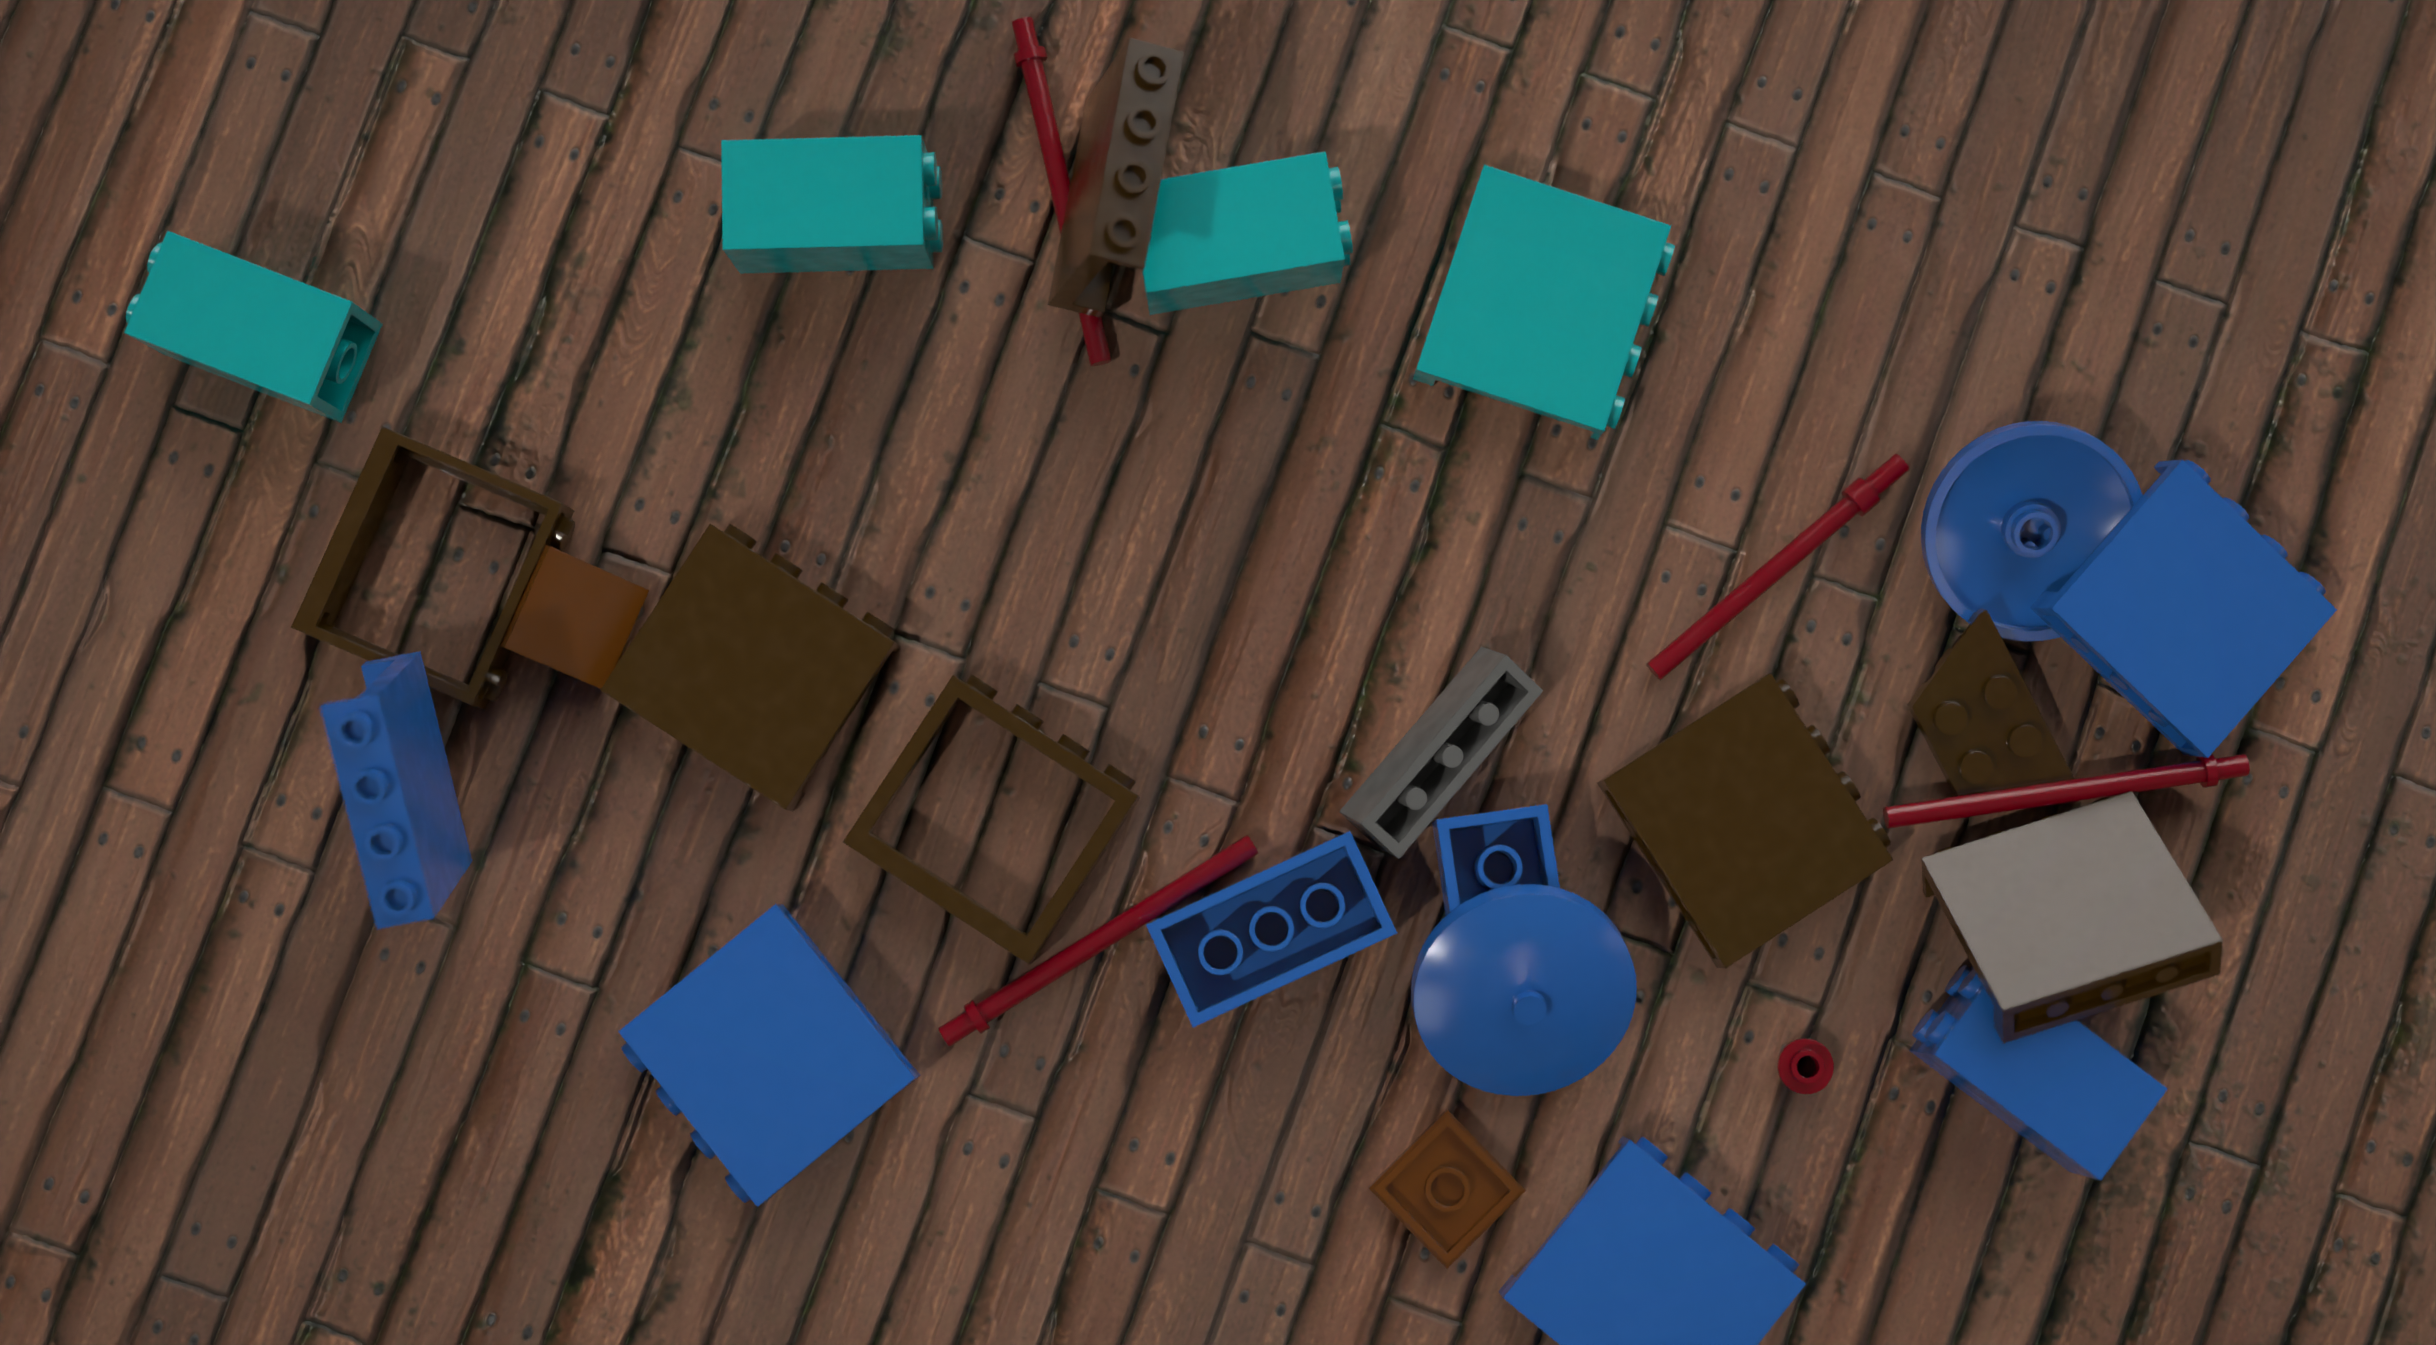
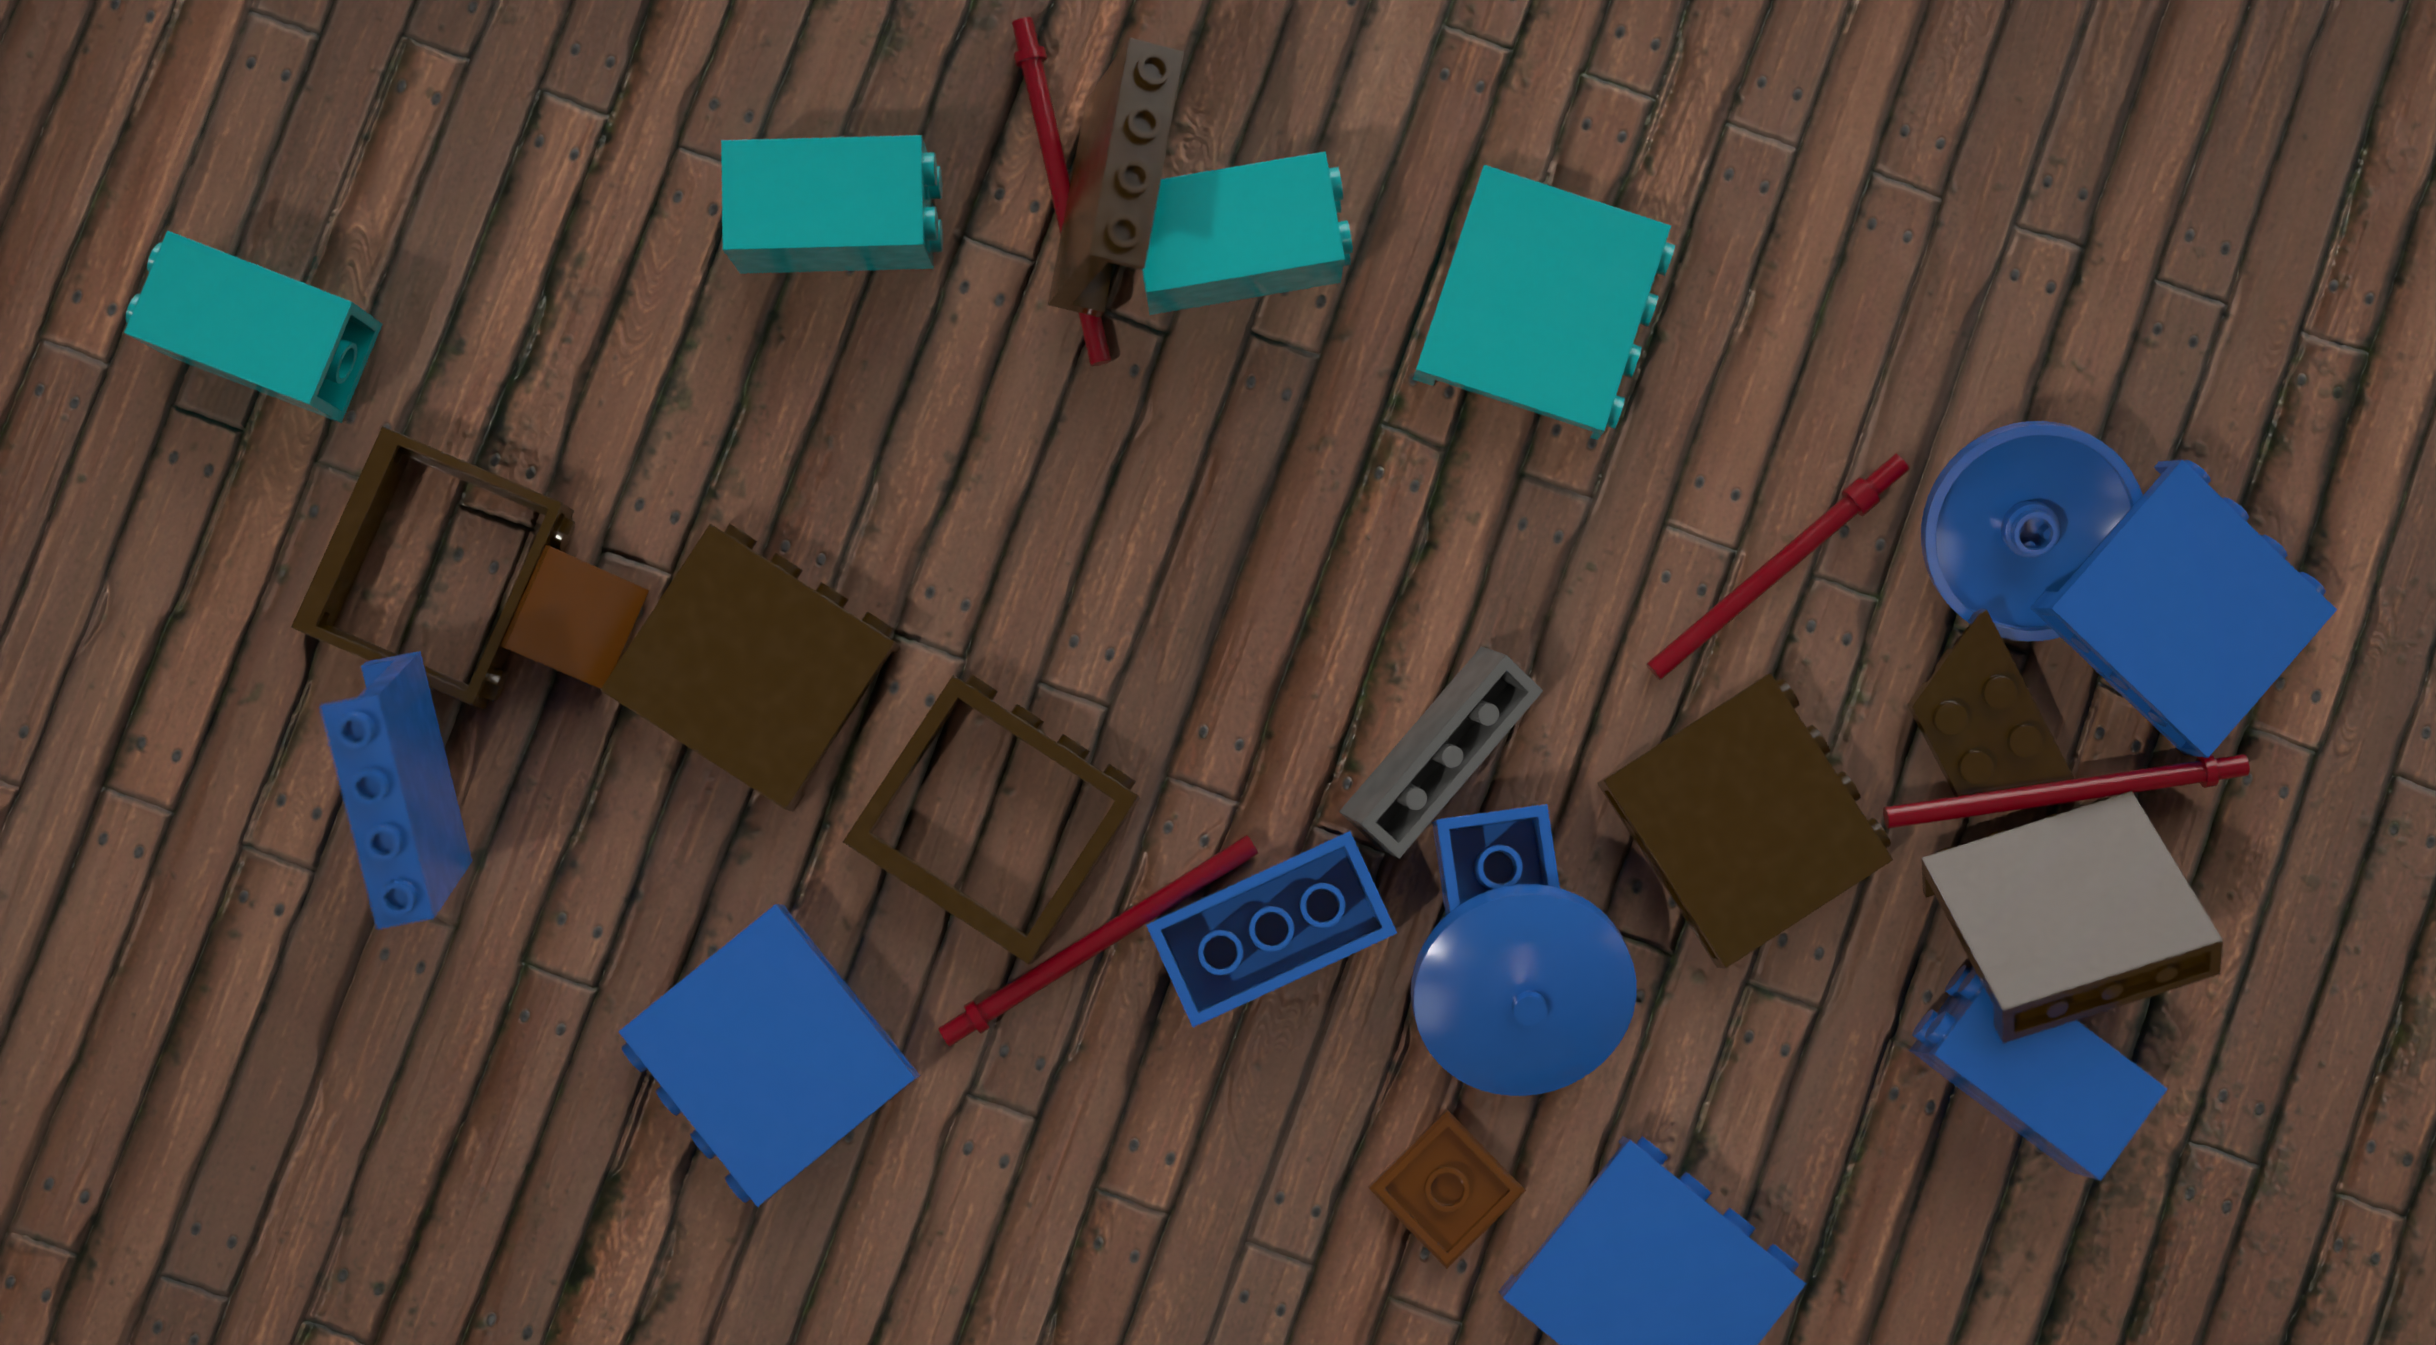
(1788, 1061): dark red plate -> none

